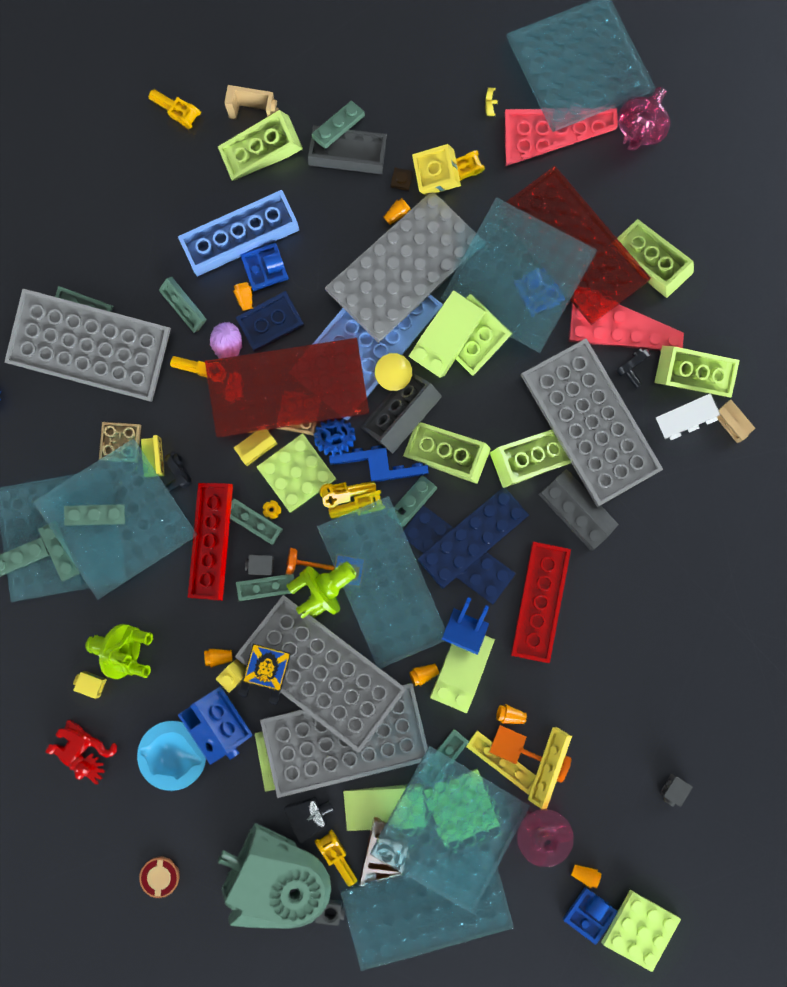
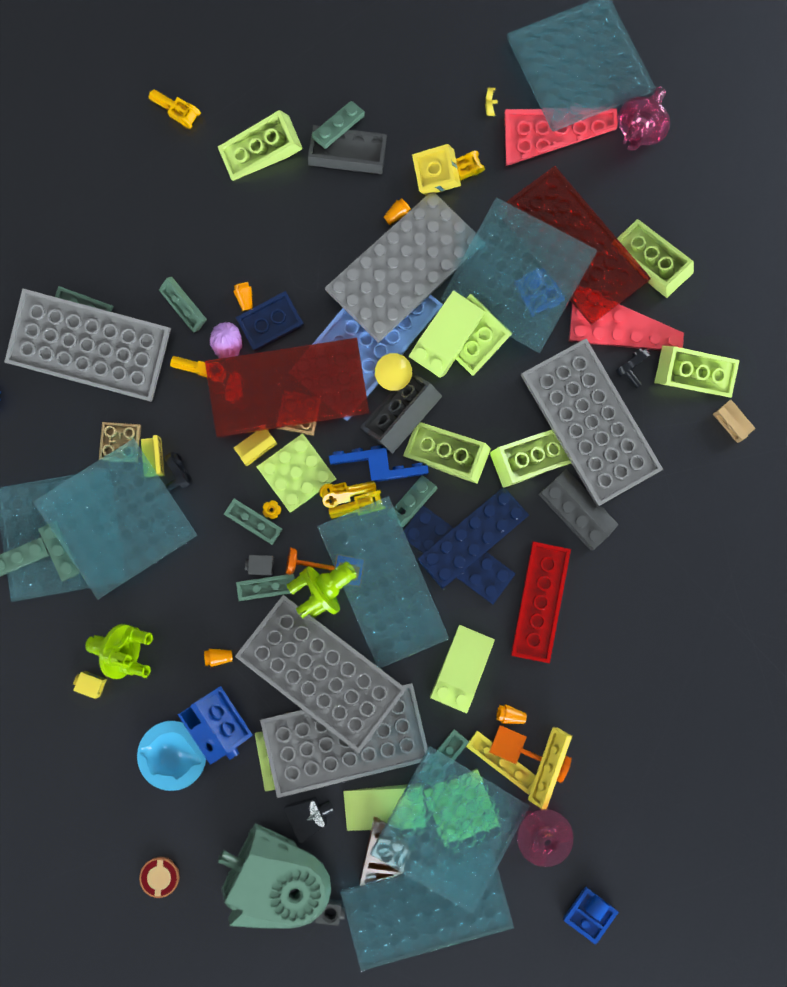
(76, 746): red animal -> none
(94, 515): sand green plate -> none
(211, 544): red plate -> none
(232, 675): light yellow brick -> none
(239, 233): light blue brick -> none
(248, 97): tan panel -> none
(264, 266): blue plate -> none
(265, 669): flag -> none
(334, 436): blue gear -> none
(334, 854): yellow connector -> none
(401, 179): dark brown plate -> none
(423, 674): light orange cone -> none
(465, 630): blue plate -> none
(587, 876): light orange cone -> none
(640, 930): yellowish green plate -> none
(675, 791): dark grey brick -> none
(688, 417): white brick -> none

